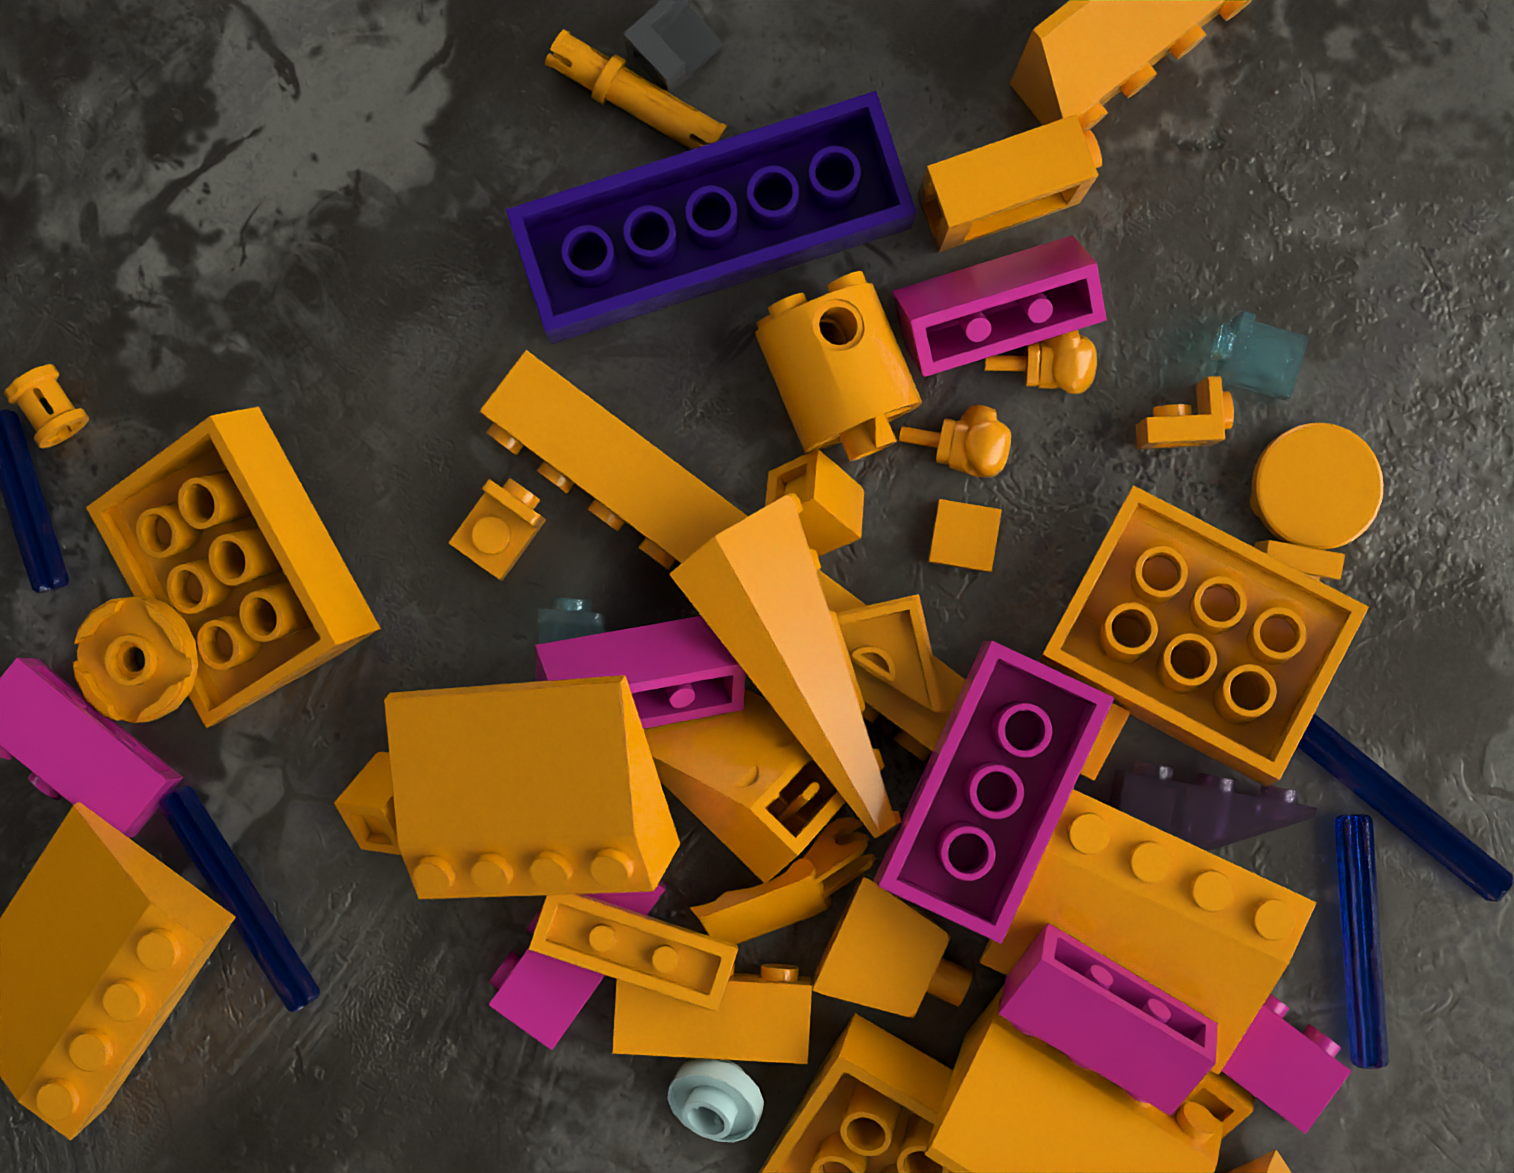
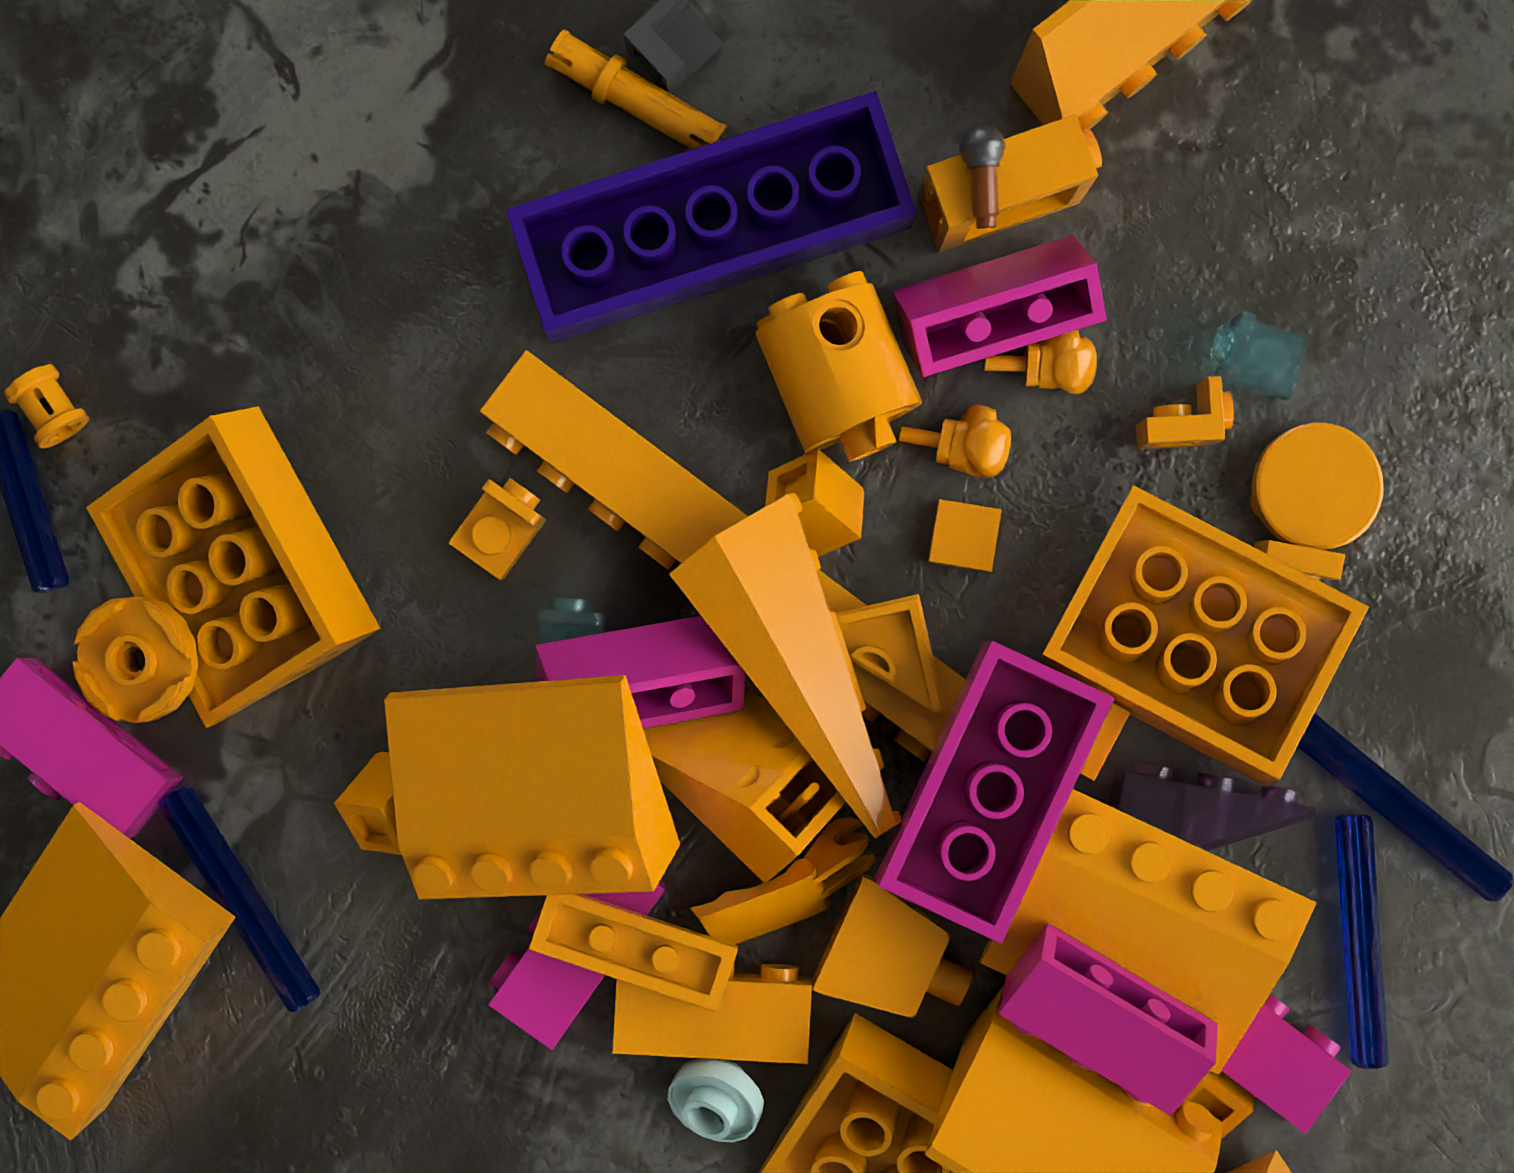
(982, 150): none -> piece

